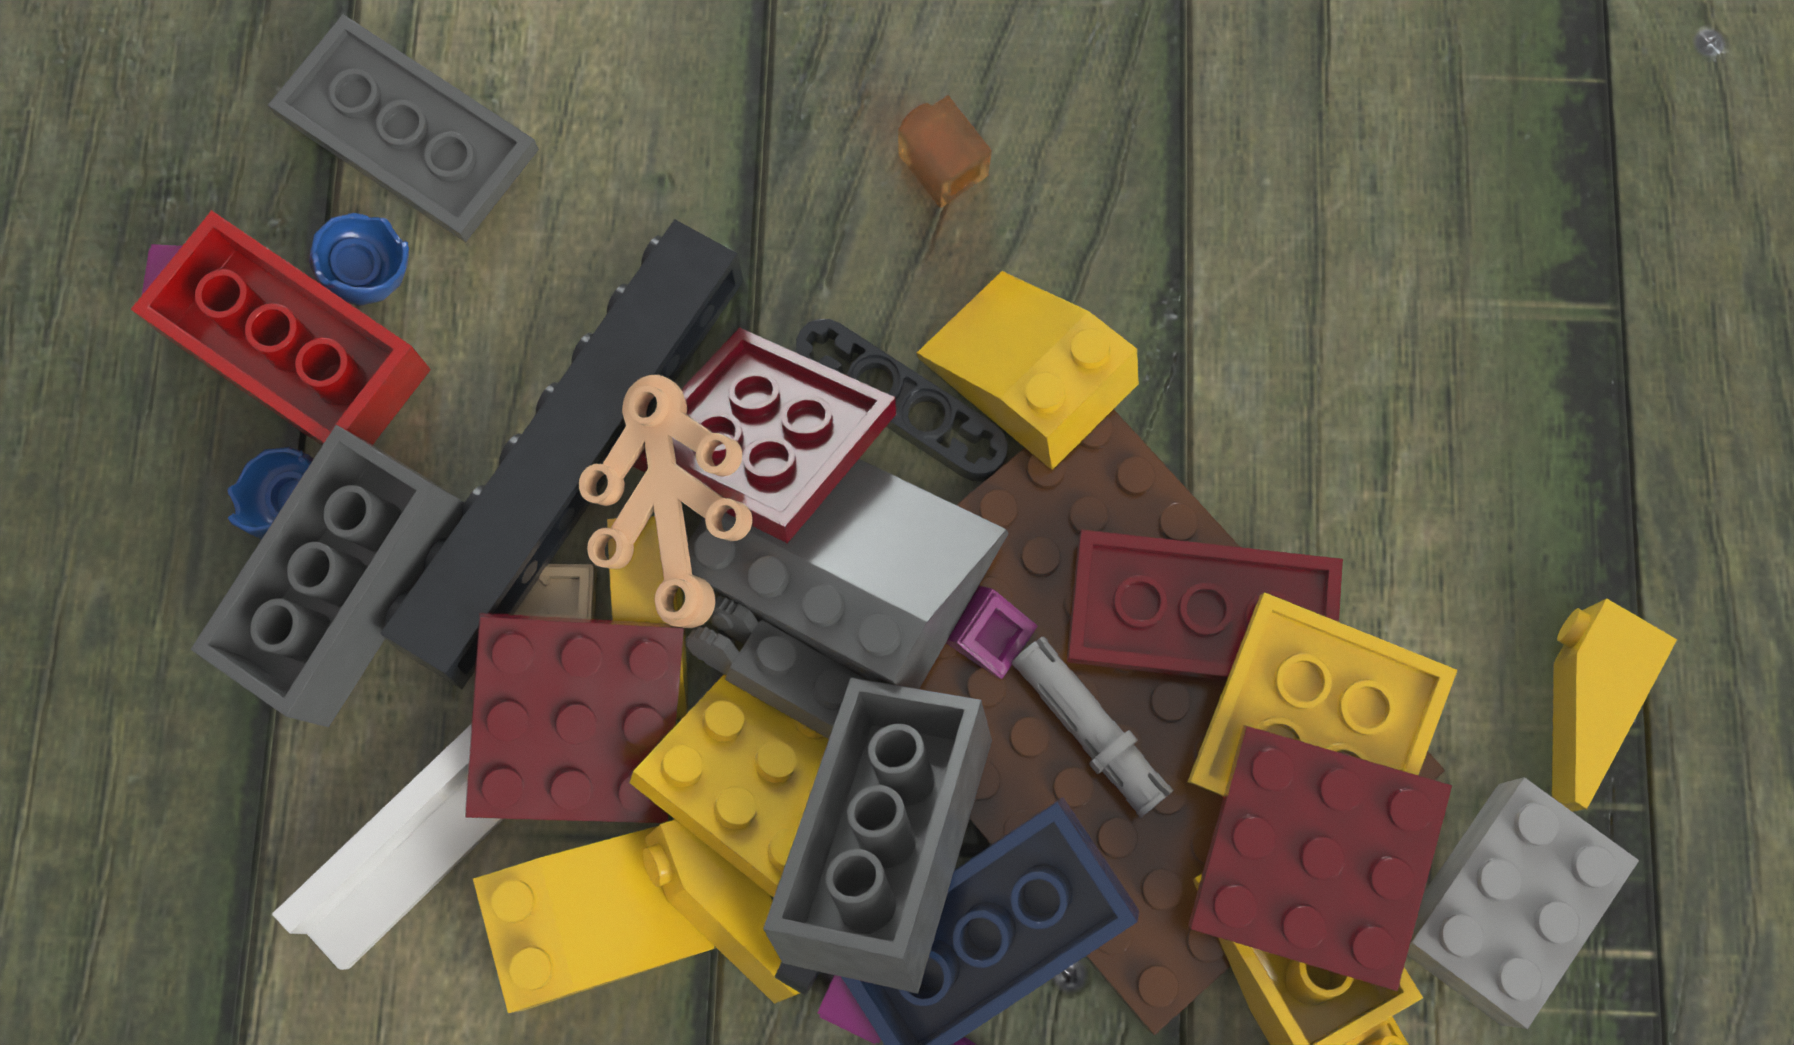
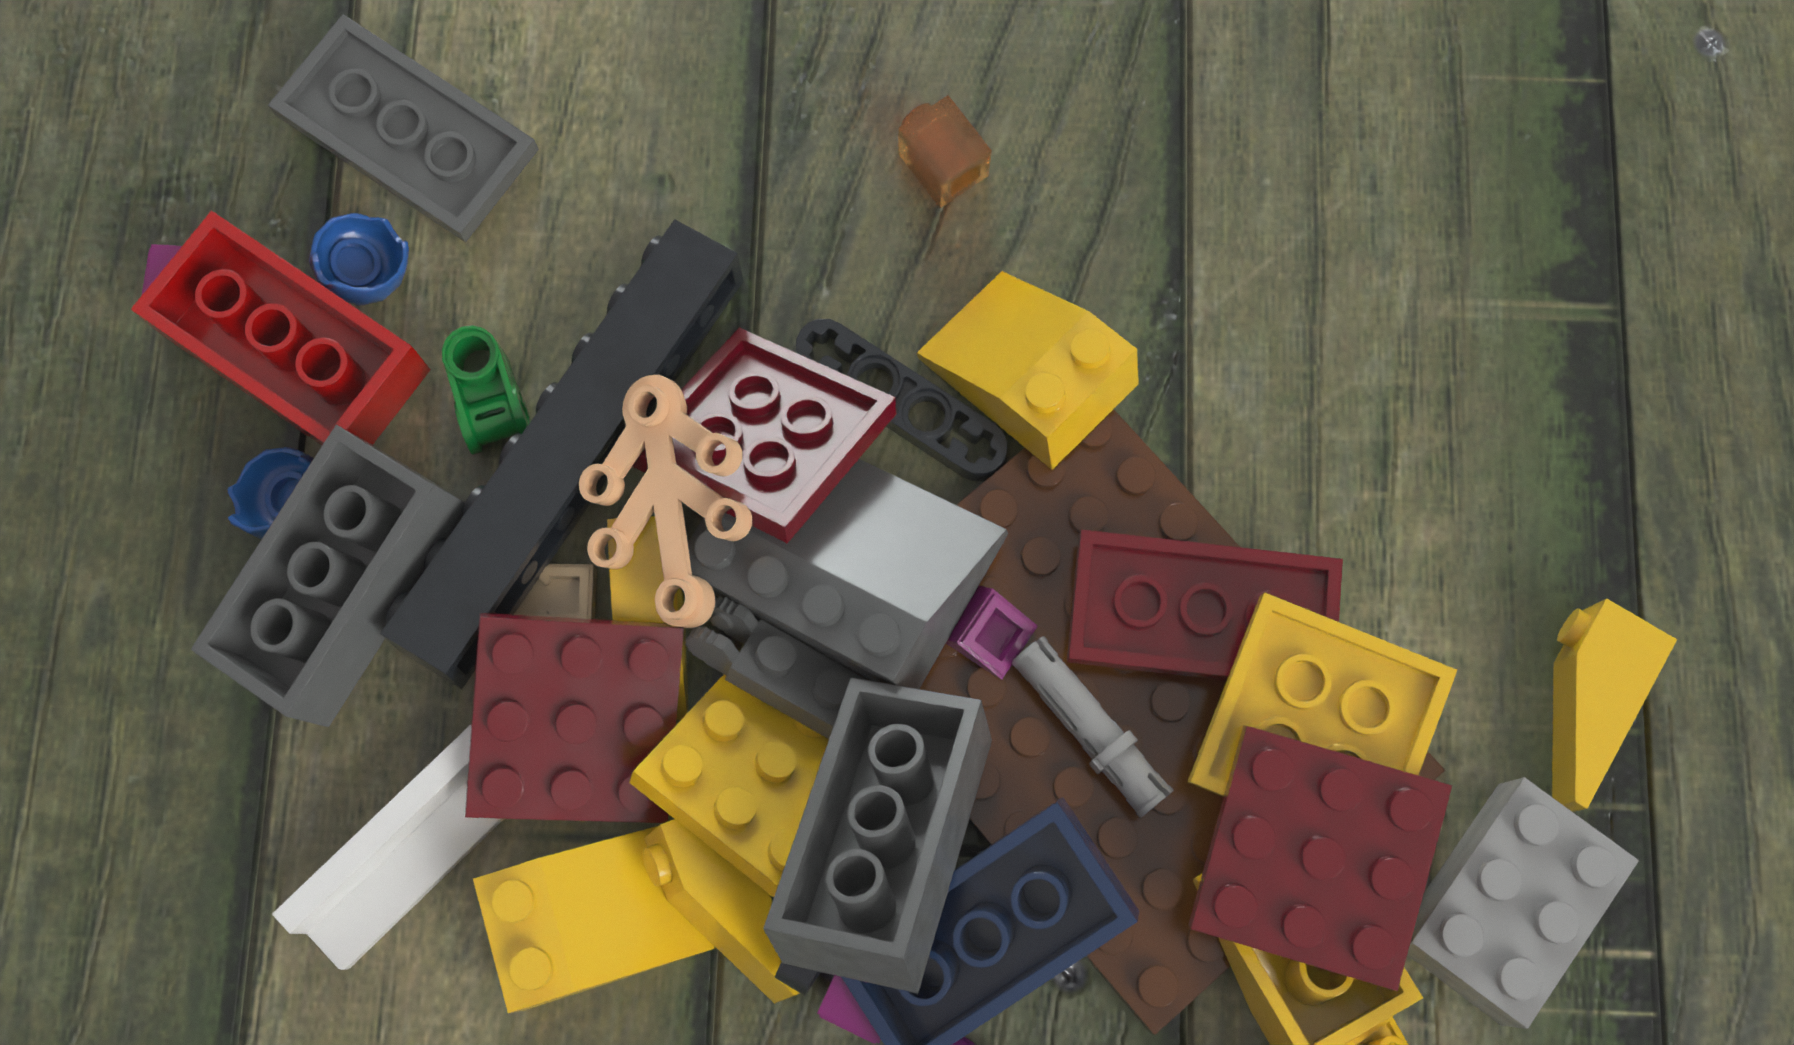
(486, 400): none -> green piece

